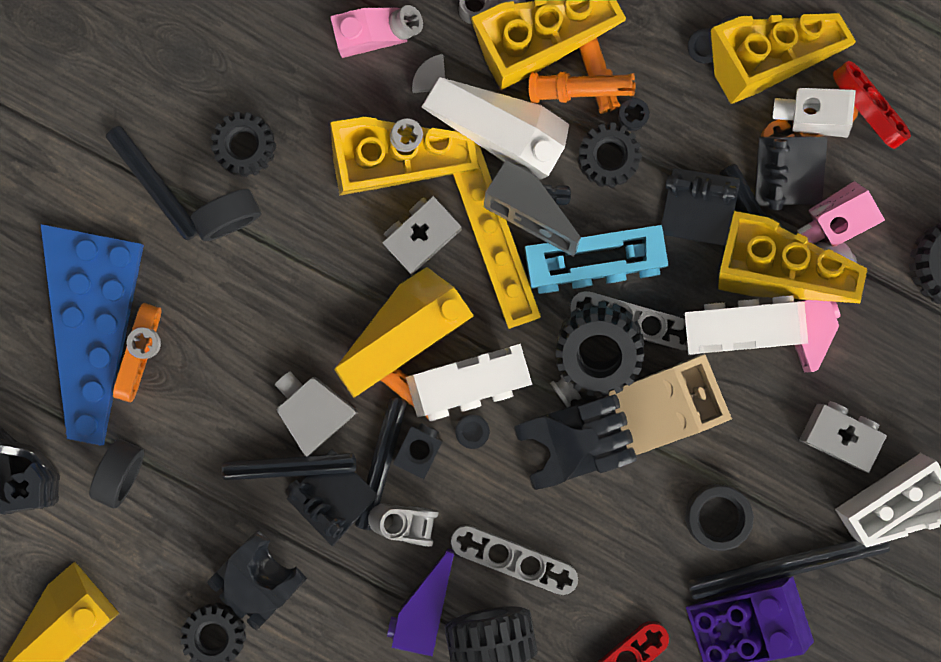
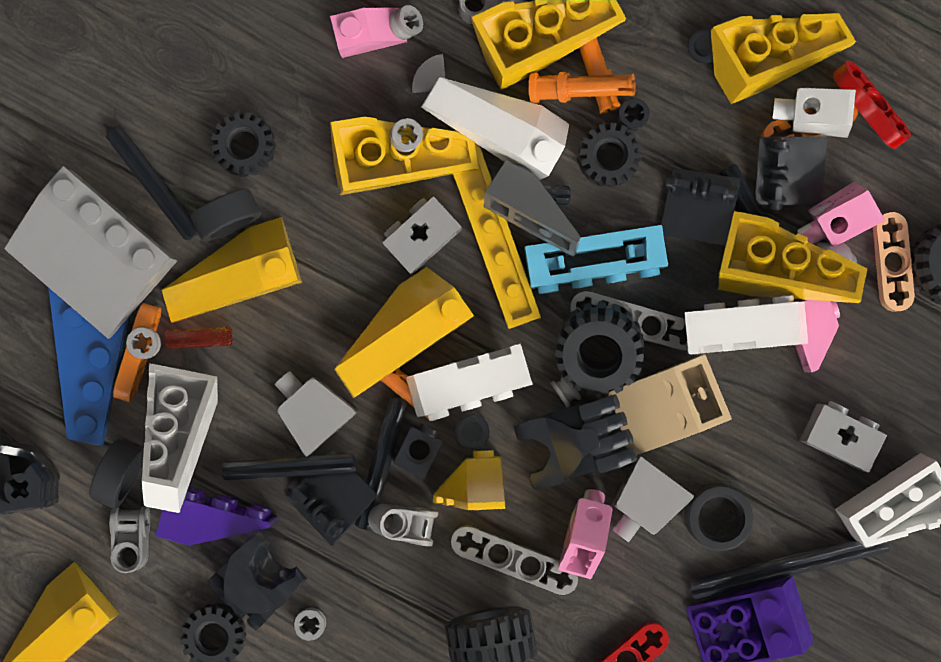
(88, 252): none -> light grey slope
(129, 535): none -> light grey piece
(175, 426): none -> white wedge
(198, 337): none -> clear red axle
(211, 519): none -> dark purple slope
(242, 269): none -> yellow wedge
(310, 612): none -> light grey bush
(420, 615): dark purple slope -> none
(474, 484): none -> yellow wedge
(586, 535): none -> bright pink torso
(647, 500): none -> light grey torso
(906, 269): none -> light nougat beam

